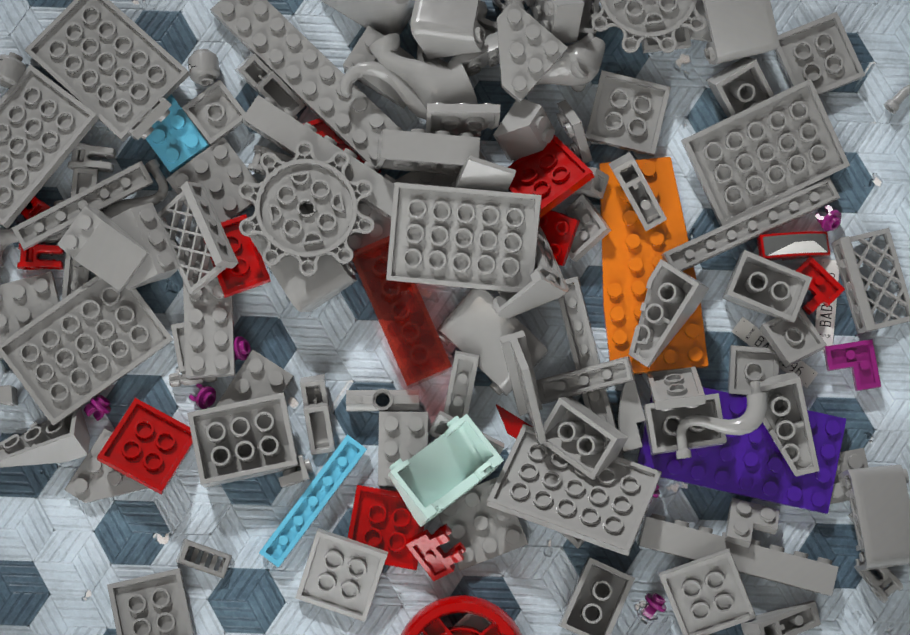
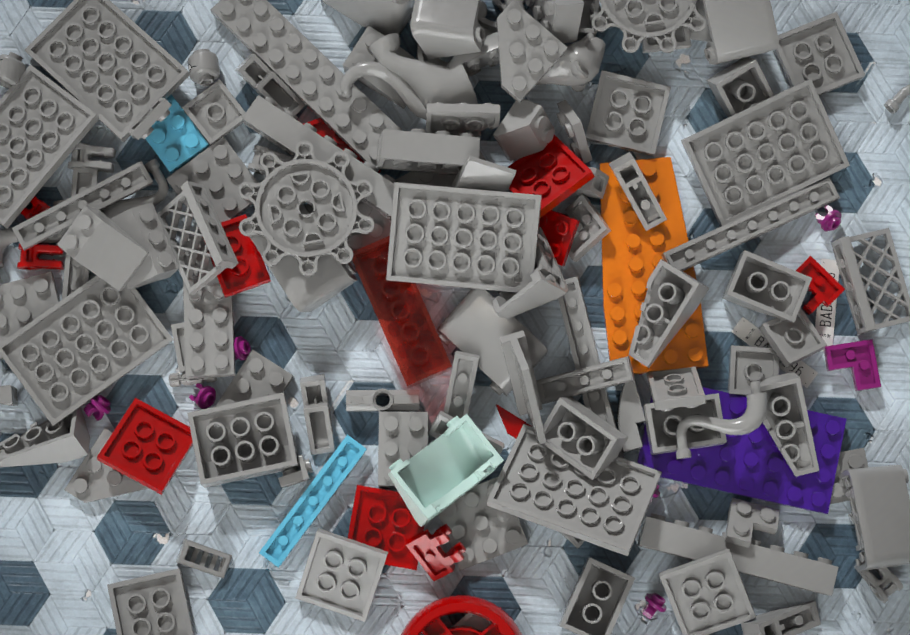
(793, 245): slope -> none

